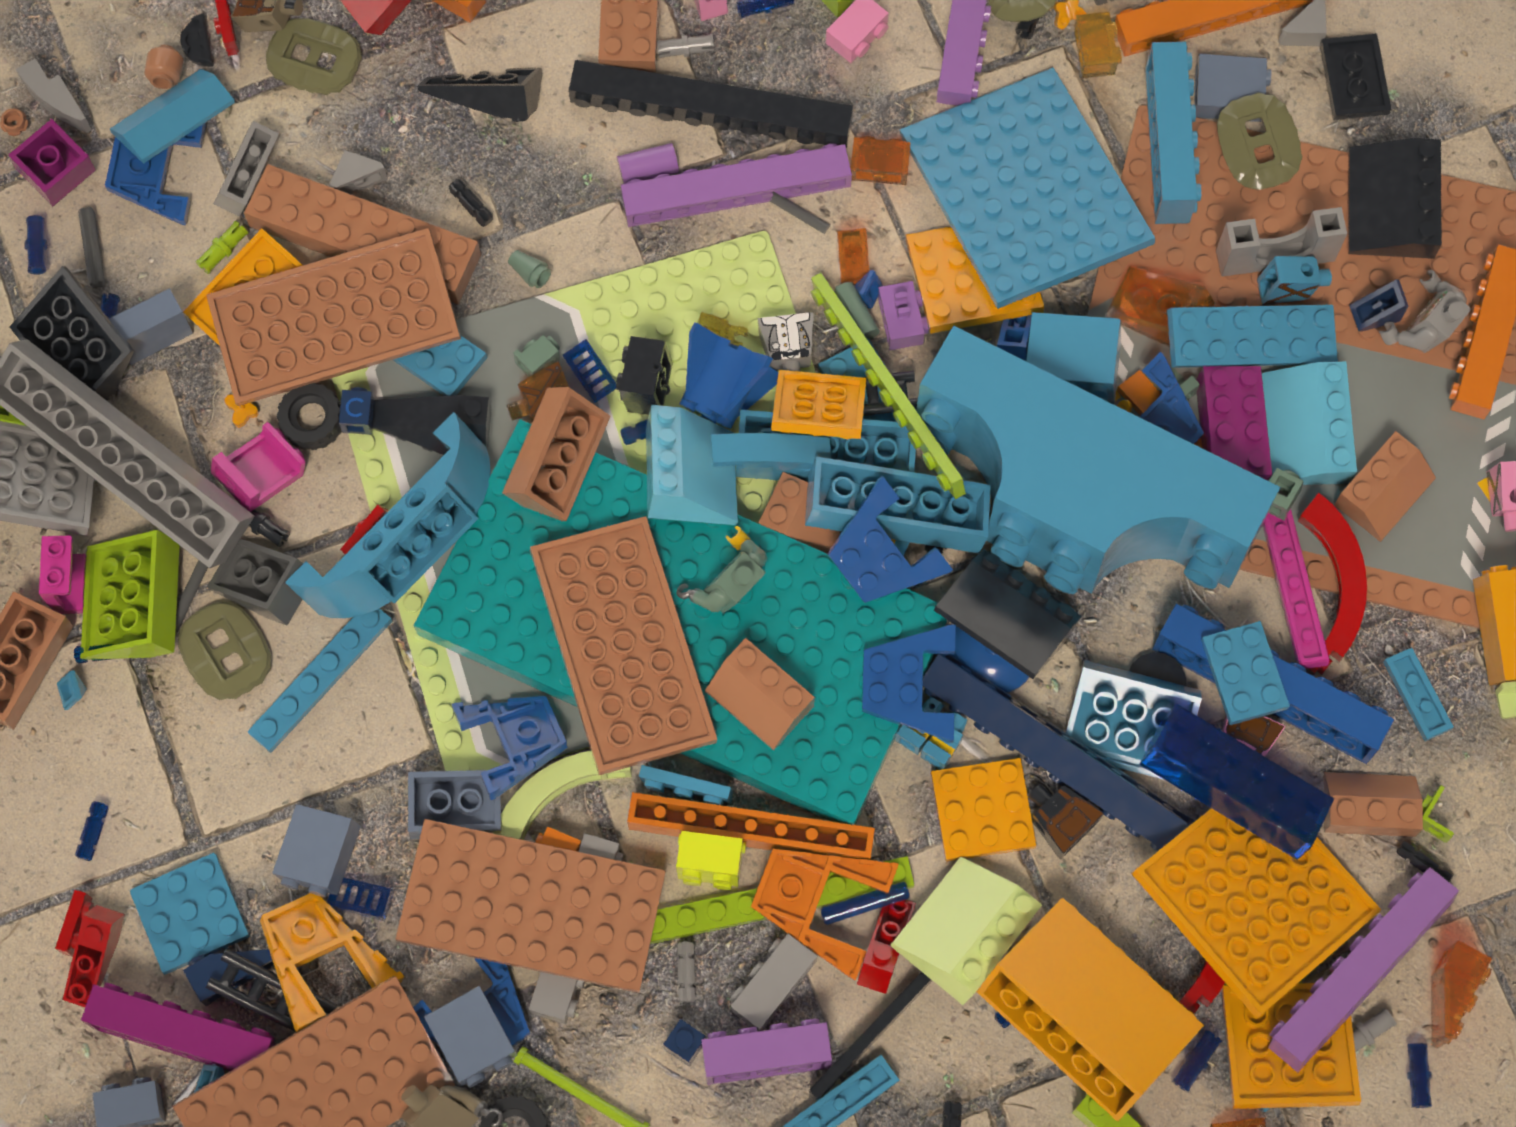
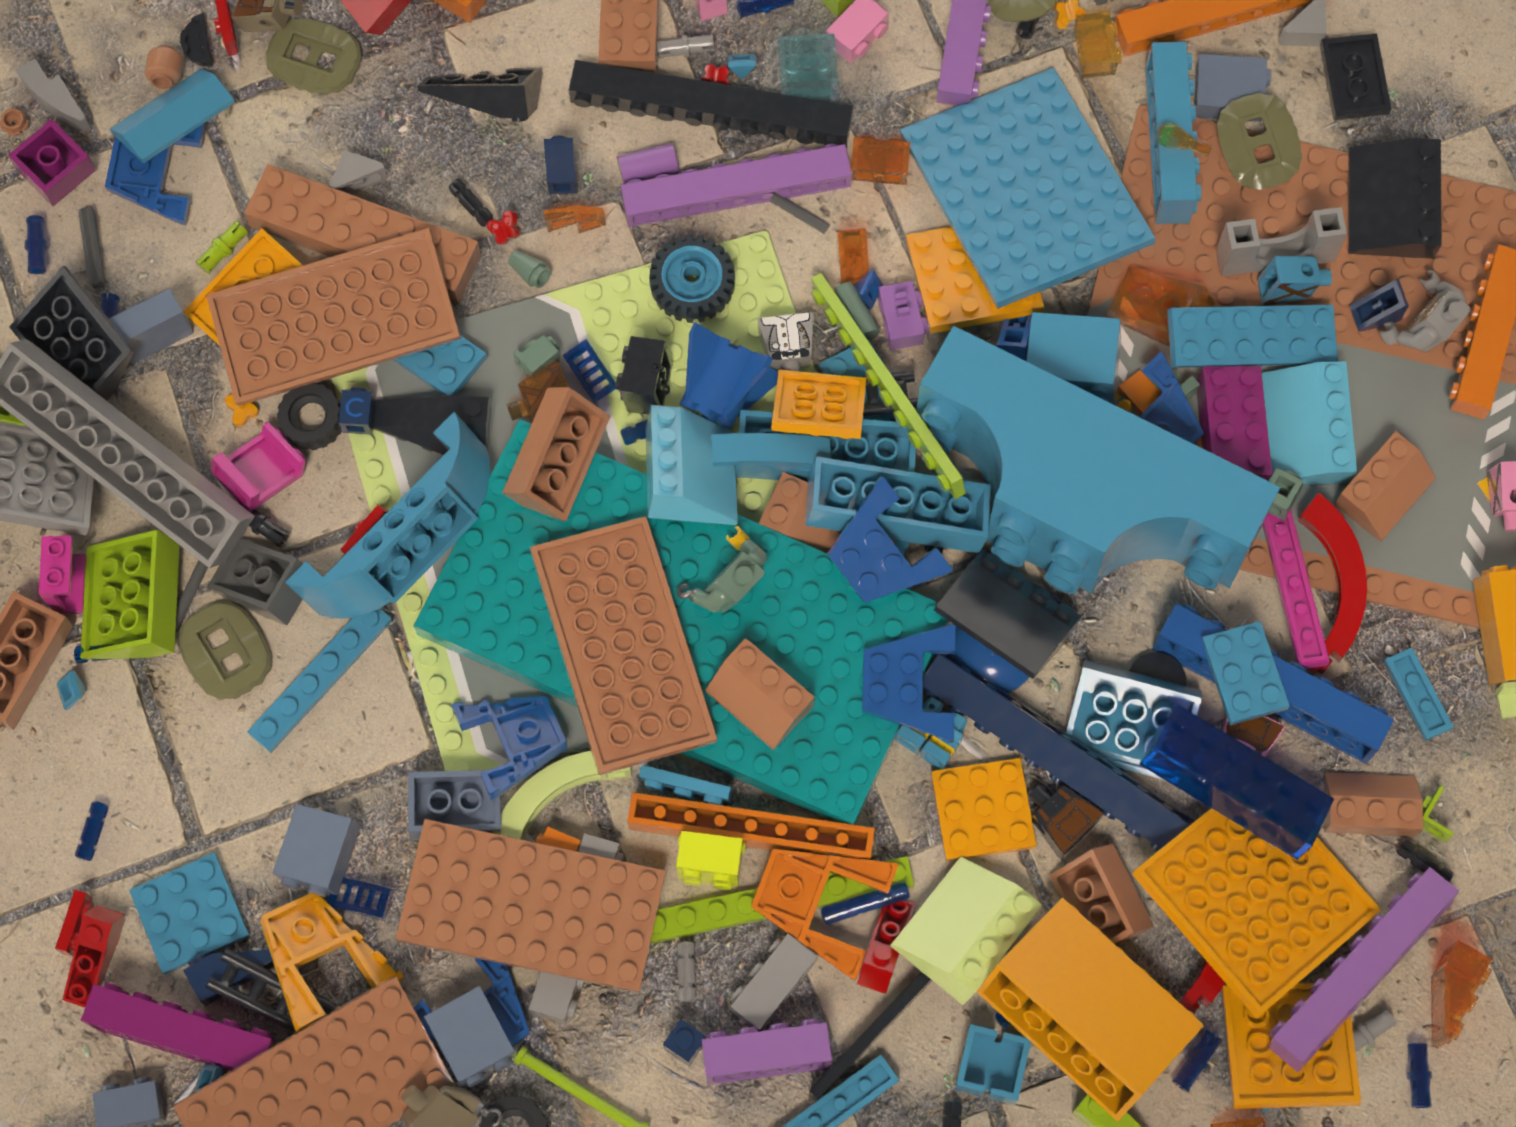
(246, 168): light grey brick -> none
(505, 228): none -> red piece
(560, 165): none -> dark blue slope
(584, 217): none -> clear orange slope
(696, 298): none -> wheel
(716, 74): none -> red piece
(722, 327): clear yellow plate -> none
(741, 64): none -> dark azure slope
(808, 66): none -> clear light blue brick
(992, 1064): none -> dark azure piece
(1103, 894): none -> nougat slope
(1173, 136): none -> clear orange piece

